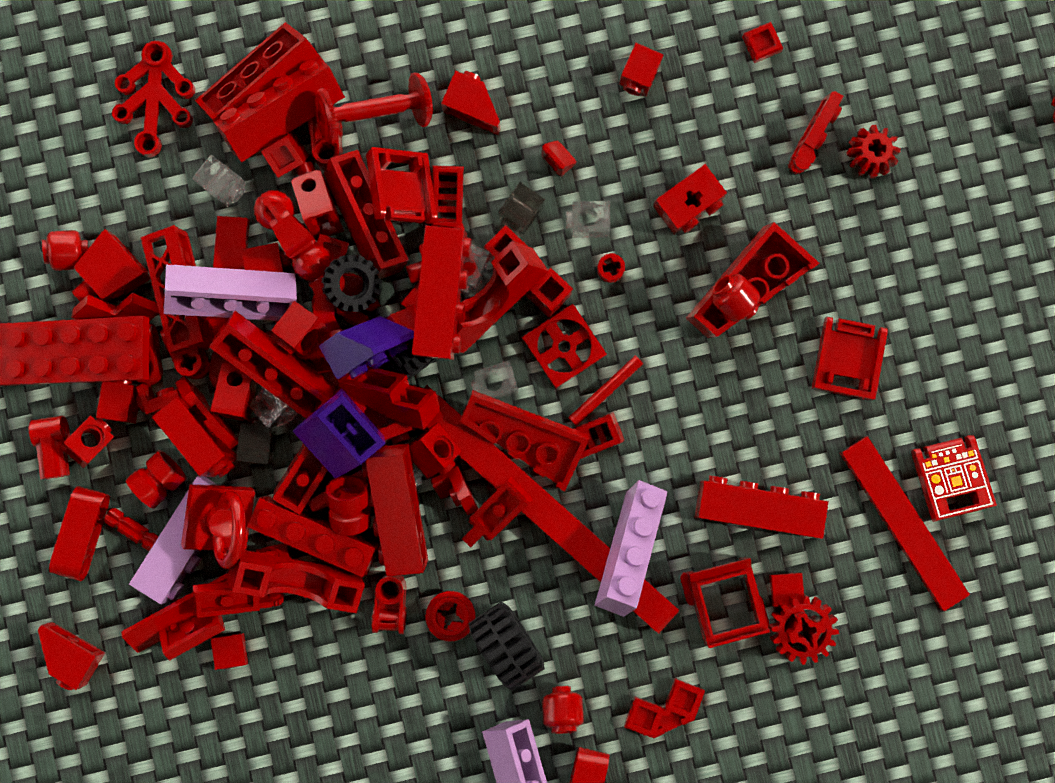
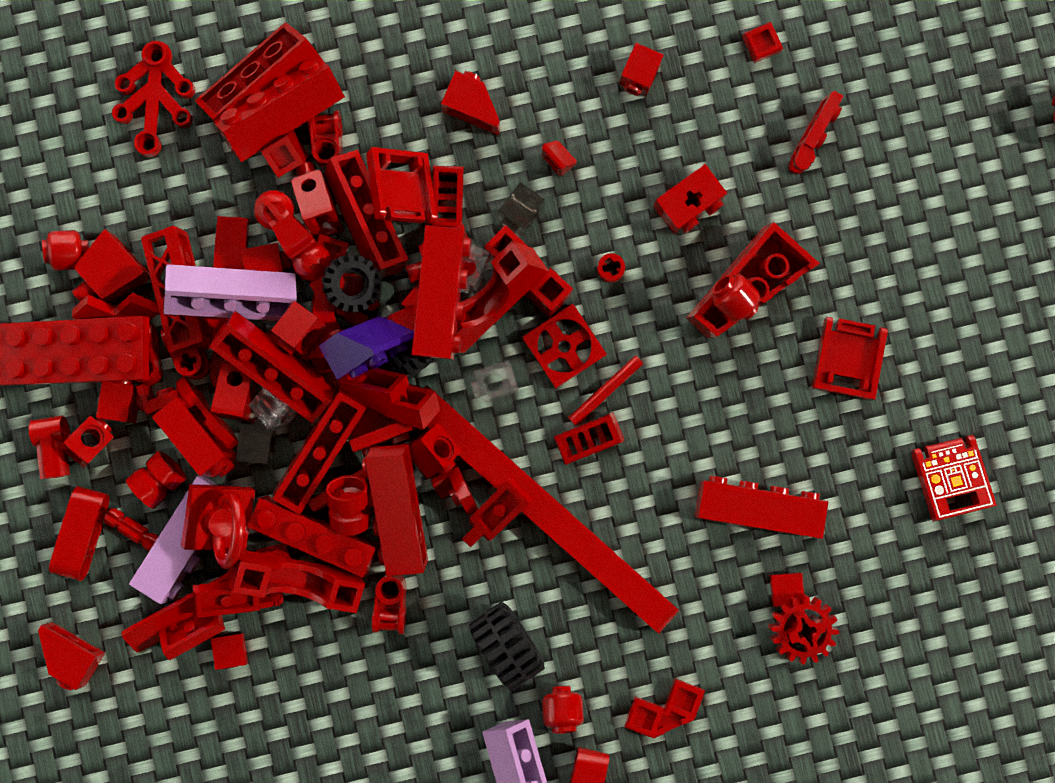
(220, 181): clear brick -> none
(340, 435): dark purple slope -> none
(418, 100): red hose -> none
(436, 621): red gear -> none
(539, 442): red wing -> none
(599, 210): clear brick -> none
(631, 549): lavender brick -> none
(693, 594): red piece -> none
(880, 144): red gear -> none
(904, 524): red tile -> none

